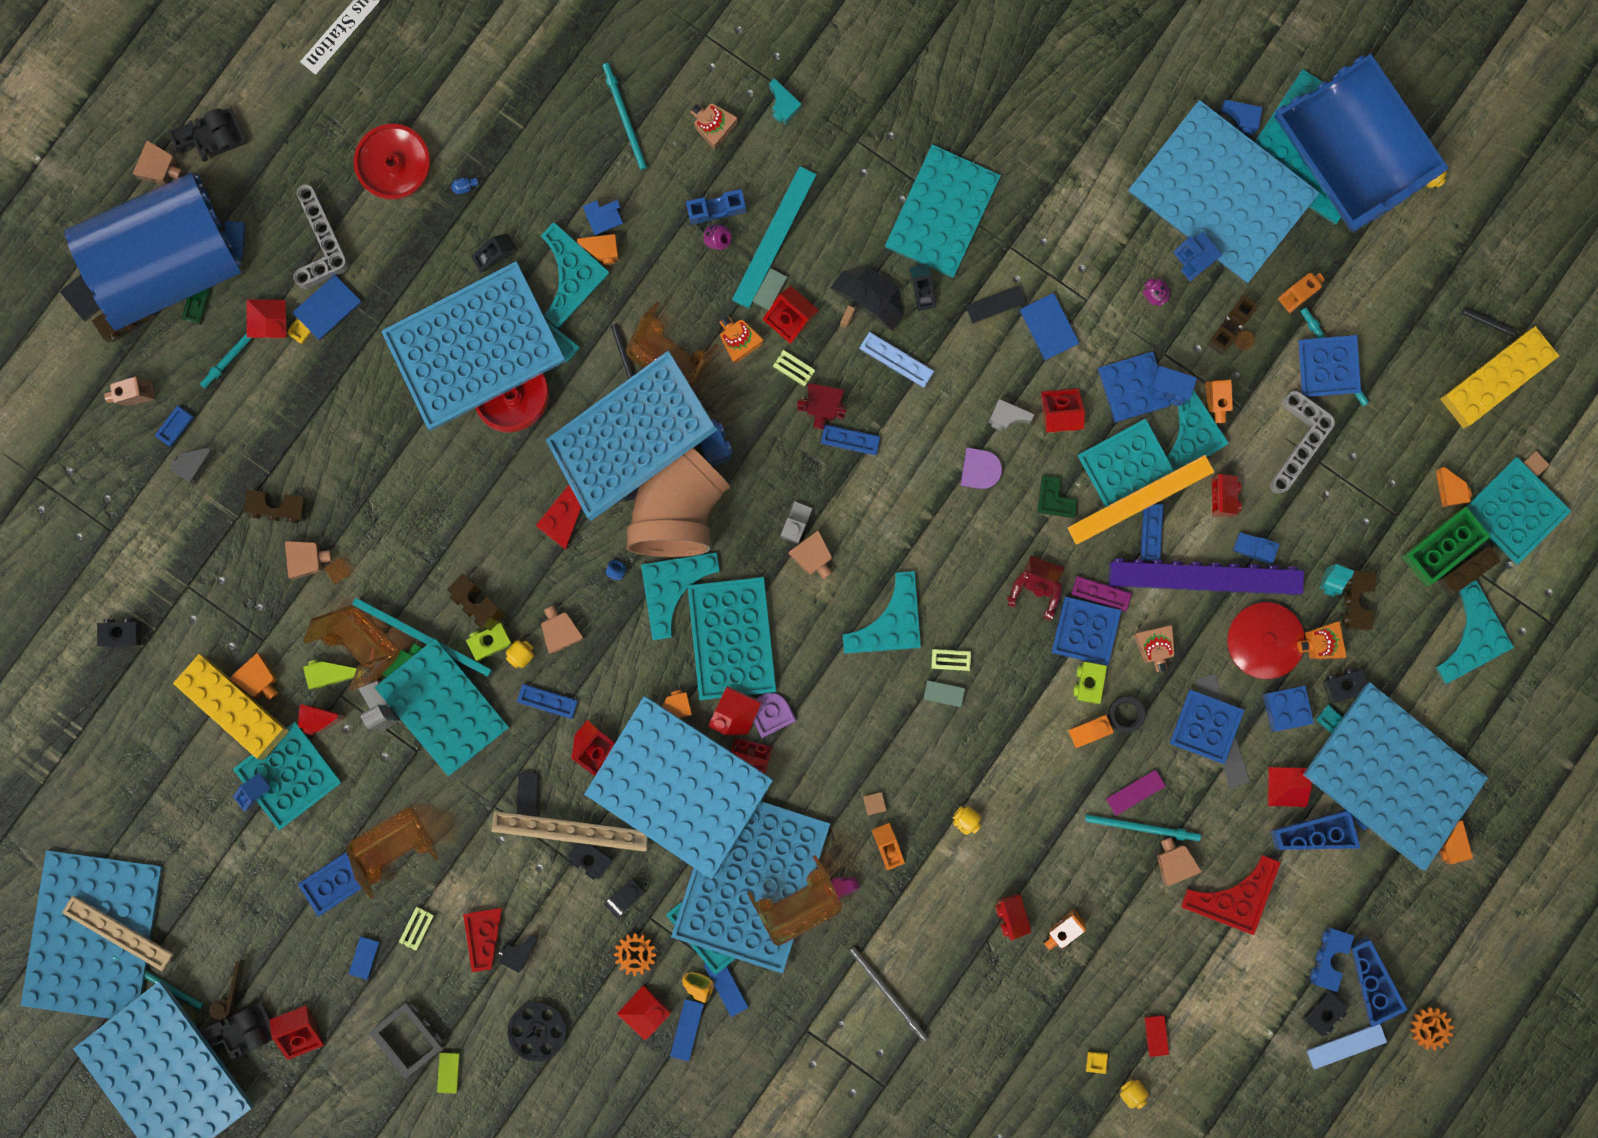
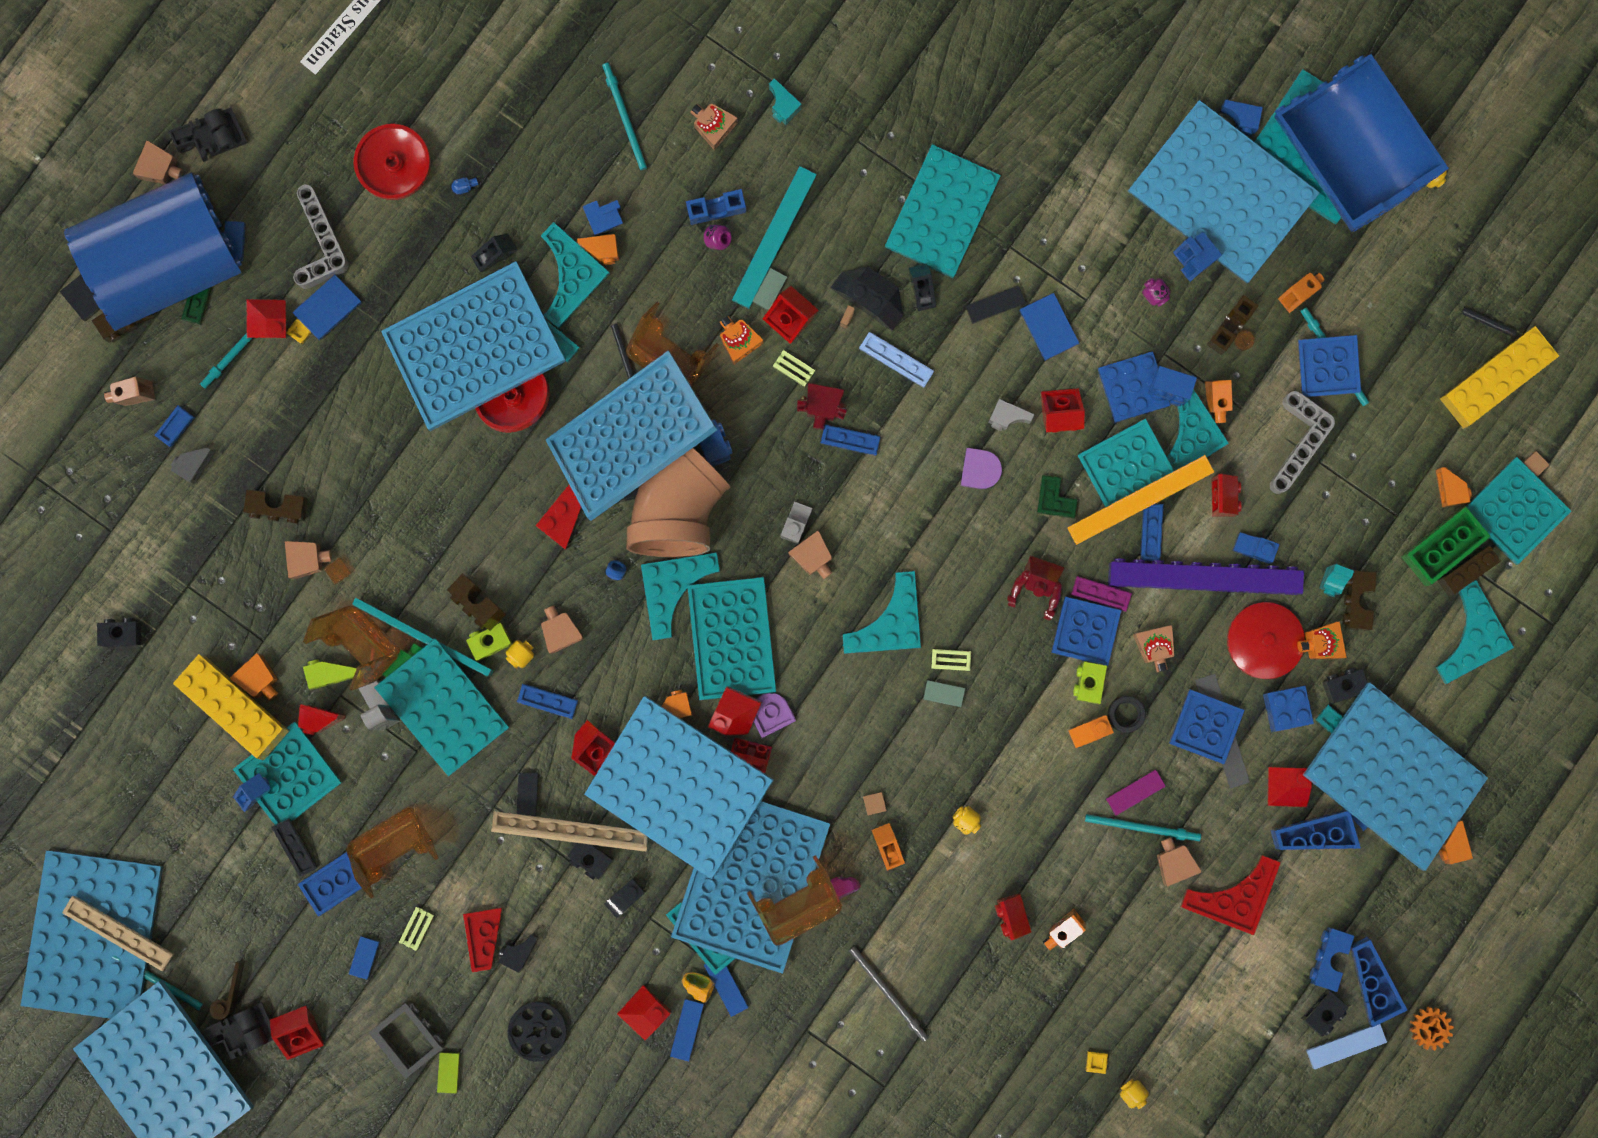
(294, 847): none -> black tile
(641, 948): orange gear -> none
(1156, 1036): red tile -> none

